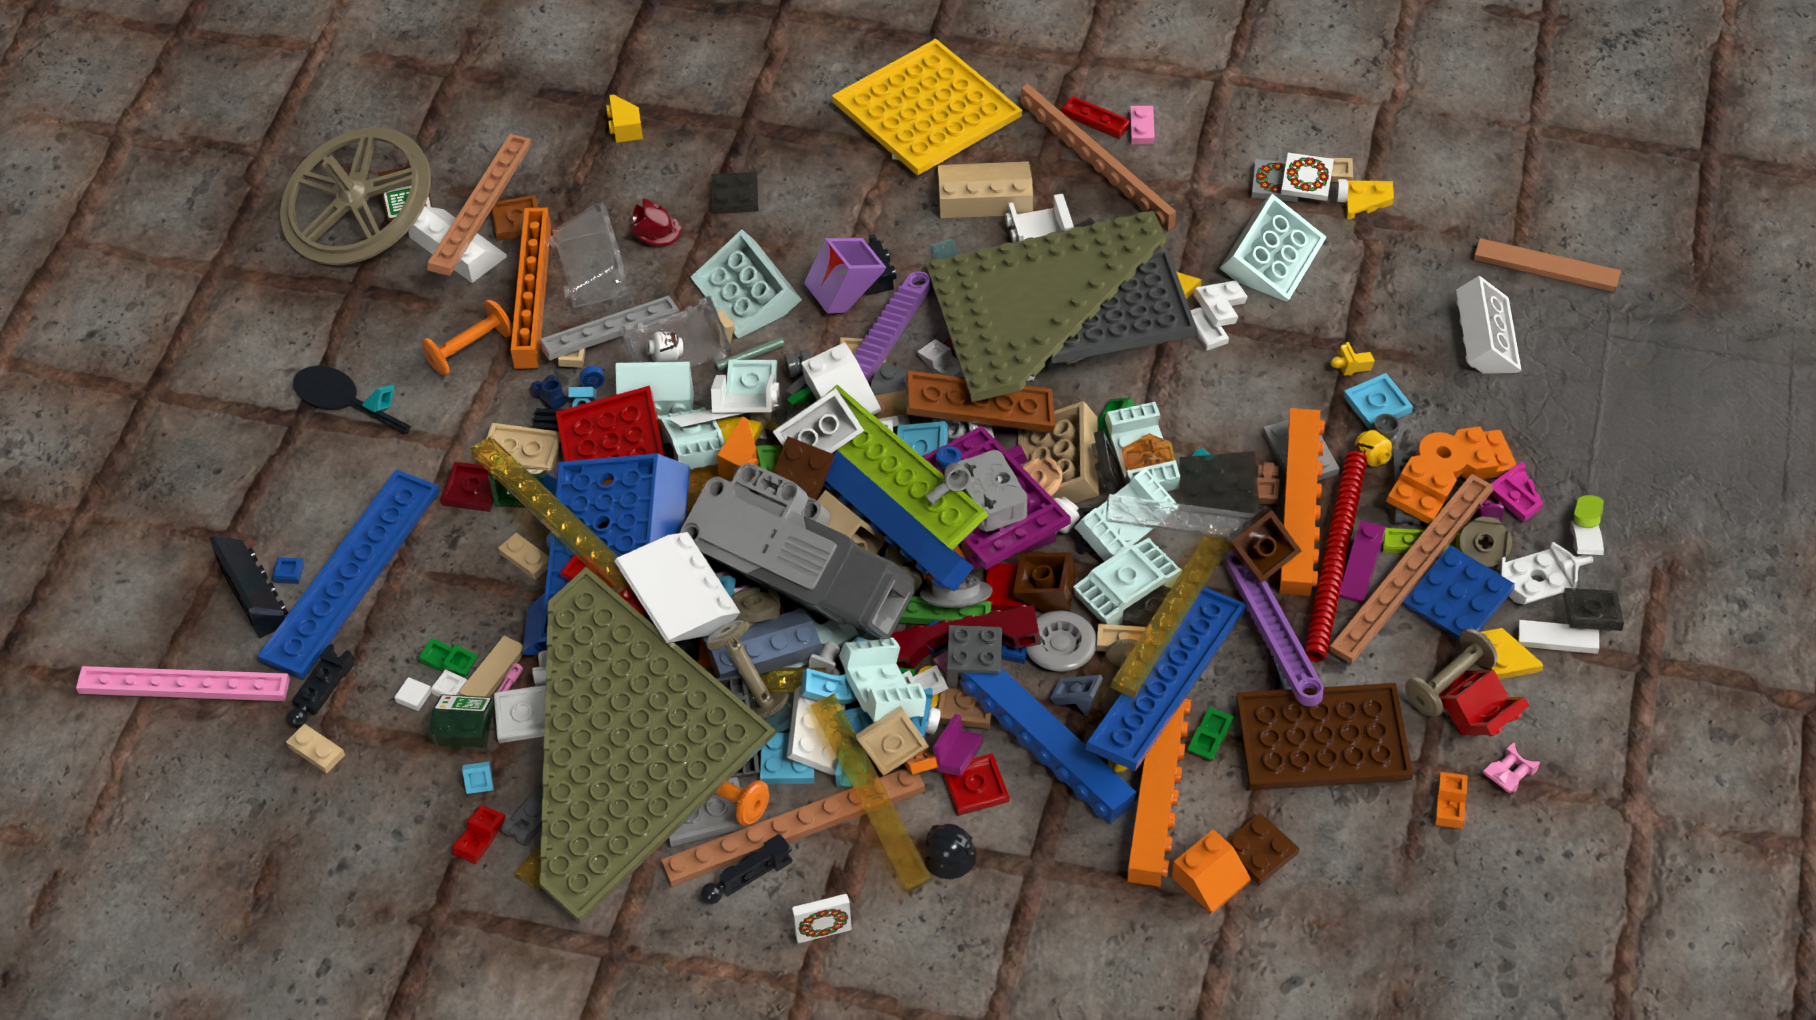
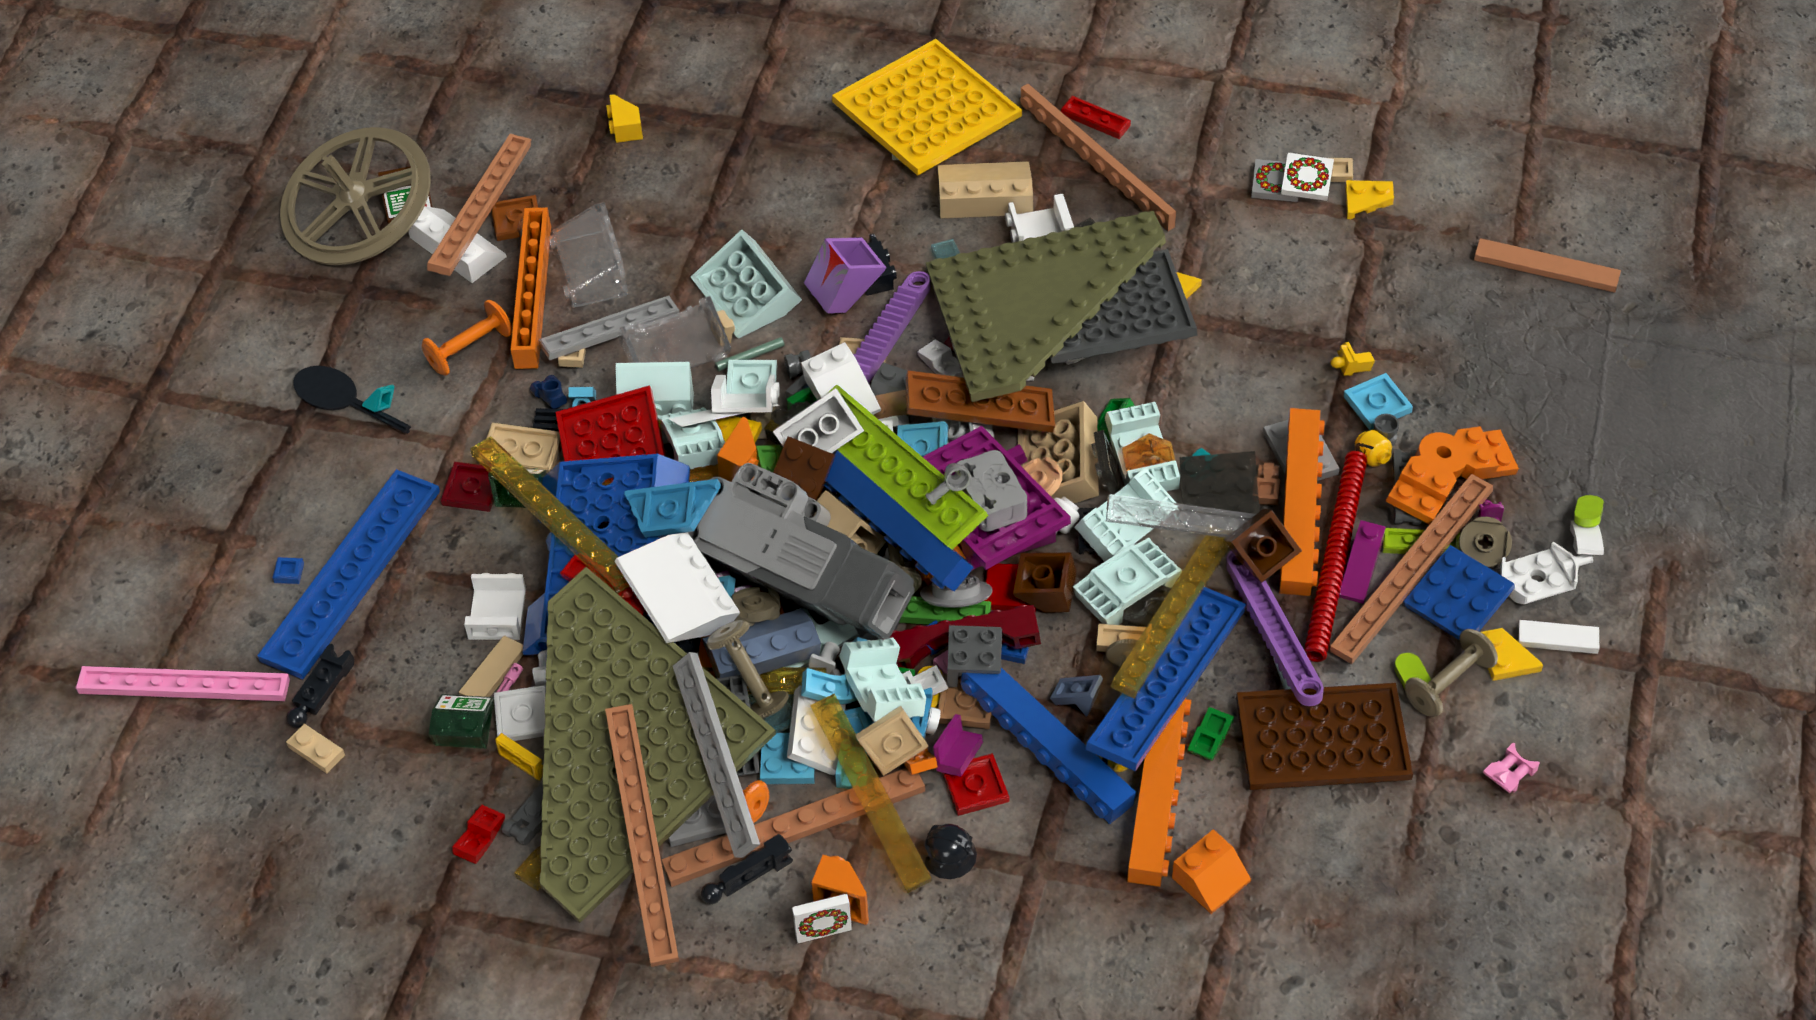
(249, 584): black slope -> none
(413, 694): white tile -> none
(442, 657): green slope -> none
(448, 684): white tile -> none
(477, 777): medium azure tile -> none
(496, 606): none -> white panel
(519, 756): none -> yellow tile
(524, 556): tan plate -> none
(592, 377): tile -> none
(642, 836): none -> nougat plate
(654, 224): dark red helmet -> none
(665, 347): white head -> none
(671, 507): none -> dark azure wing
(716, 755): none -> light grey plate
(734, 192): clear smoke plate -> none
(837, 877): none -> orange slope
(946, 456): blue tile -> none
(1060, 646): light grey wheel -> none
(1142, 125): bright pink plate -> none
(1206, 331): white tile -> none
(1218, 301): white plate -> none
(1262, 848): reddish brown plate -> none
(1273, 250): light aqua slope -> none
(1342, 190): white tile -> none
(1408, 666): none -> lime tile
(1451, 800): orange slope -> none
(1481, 703): red bracket -> none
(1487, 328): white slope -> none
(1517, 493): dark pink wing -> none
(1593, 609): clear smoke plate -> none

